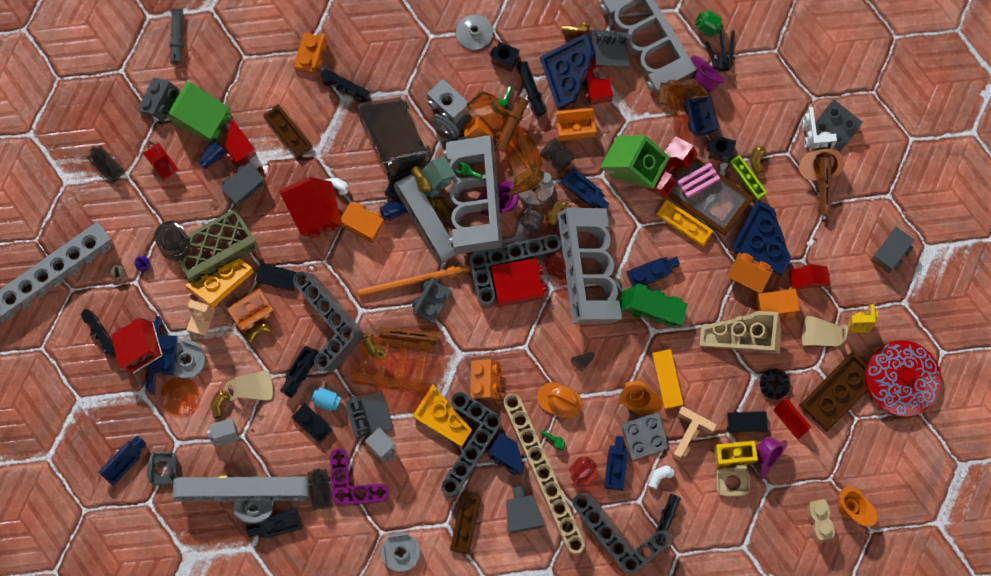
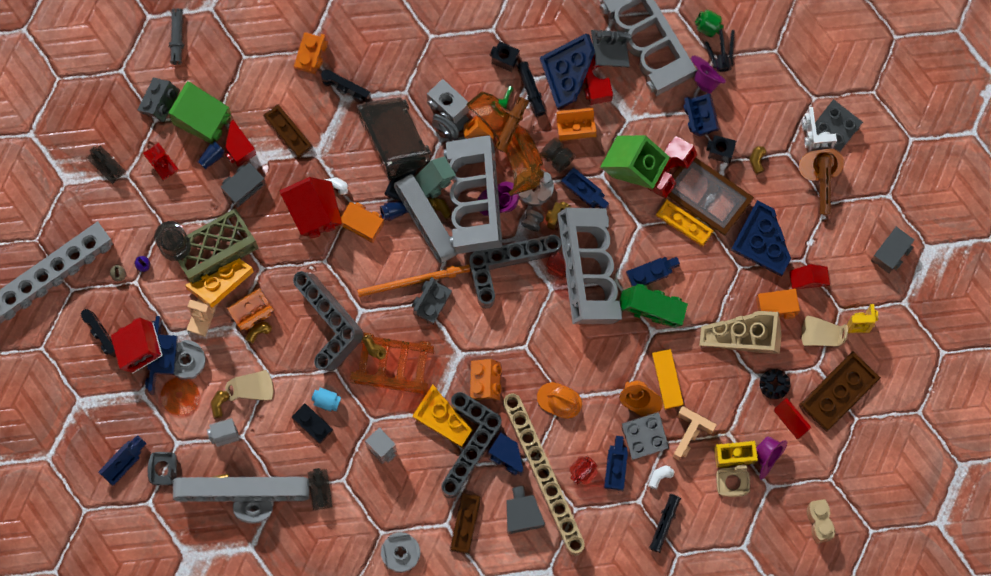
(275, 277): black tile -> none
(276, 525): black hinge -> none
(299, 371): black hinge -> none
(345, 486): magenta beam -> none
(368, 414): dark grey hinge -> none
(407, 335): dark orange pin -> none
(422, 183): pearl gold arm -> none
(467, 170): green hand -> none
(475, 40): light grey dish -> none
(518, 282): red brick -> none
(559, 442): green hand -> none
(576, 30): pearl gold arm -> none
(582, 361): clear smoke slope -> none
(617, 536): dark grey beam -> none
(674, 90): clear orange bracket -> none
(712, 172): bright pink tile -> none
(747, 178): lime piece -> none
(747, 422): black tile -> none
(750, 272): orange piece -> none
(856, 507): orange piece -> none
(903, 378): red dish -> none

